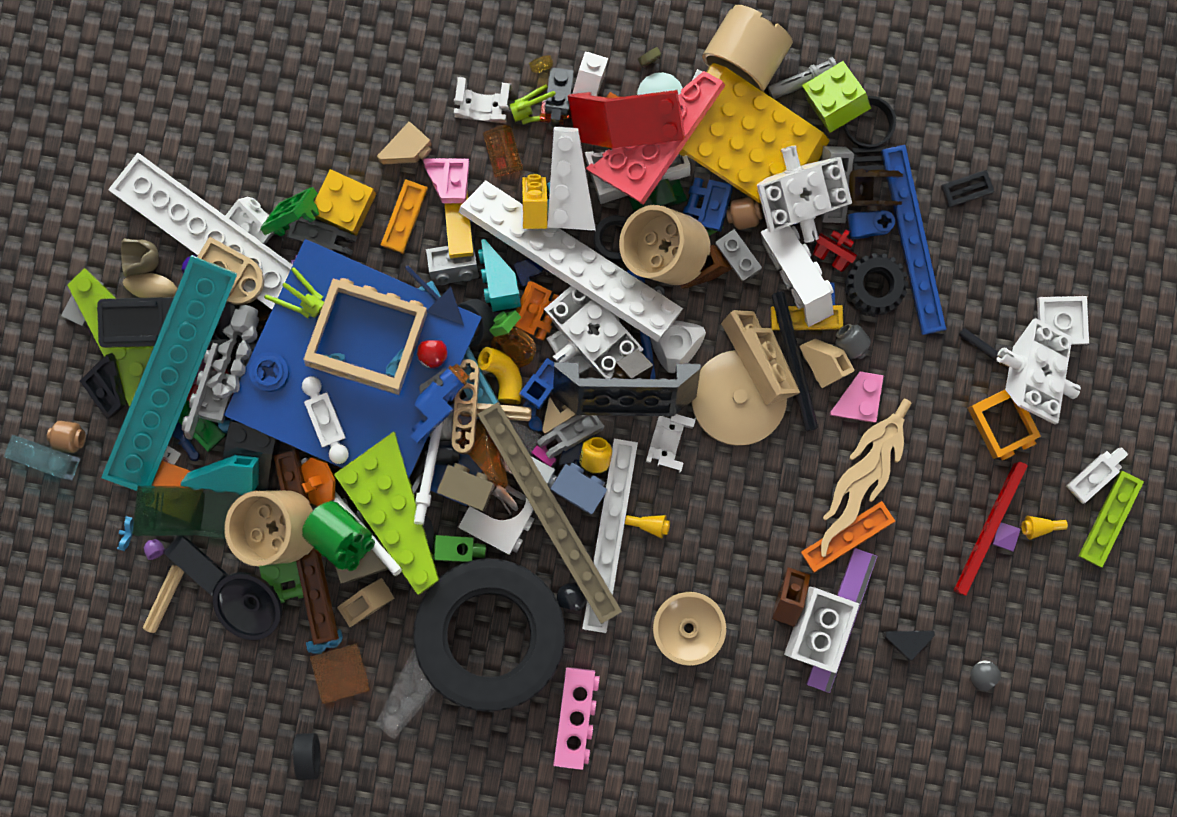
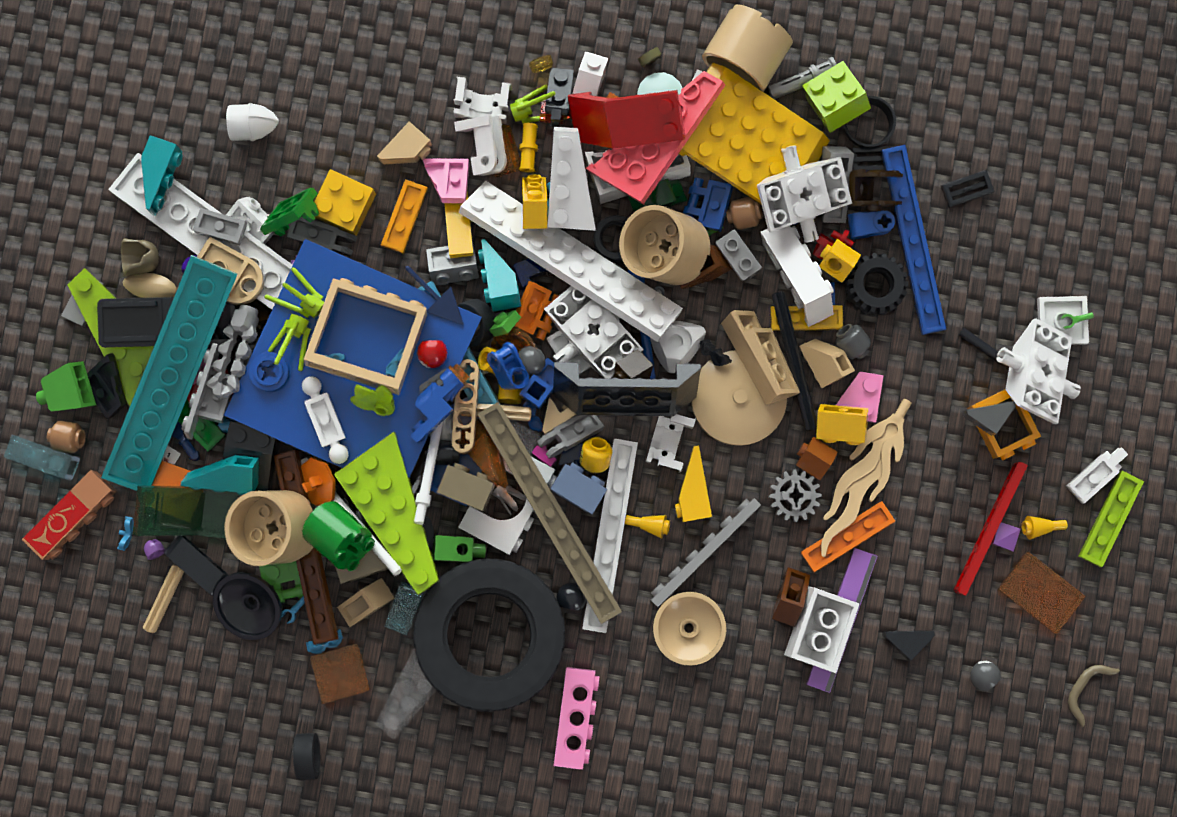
(66, 388): none -> bright green torso
(69, 515): none -> brick
(158, 167): none -> teal slope
(220, 226): none -> light grey plate
(249, 122): none -> white helmet
(293, 327): none -> lime plant
(294, 609): none -> dark azure hand
(376, 400): none -> lime plate
(403, 608): none -> clear light blue plate
(488, 143): none -> white piece
(507, 366): none -> blue piece
(528, 147): none -> yellow pin
(532, 359): none -> dark grey piece
(693, 494): none -> yellow slope
(696, 558): none -> light grey plate
(717, 356): none -> black piece
(784, 495): none -> light grey gear
(815, 458): none -> dark orange brick
(838, 260): none -> yellow brick
(842, 424): none -> yellow brick
(990, 417): none -> dark grey slope
(1041, 592): none -> clear orange tile
(1076, 319): none -> bright green hand
(1081, 683): none -> dark tan animal

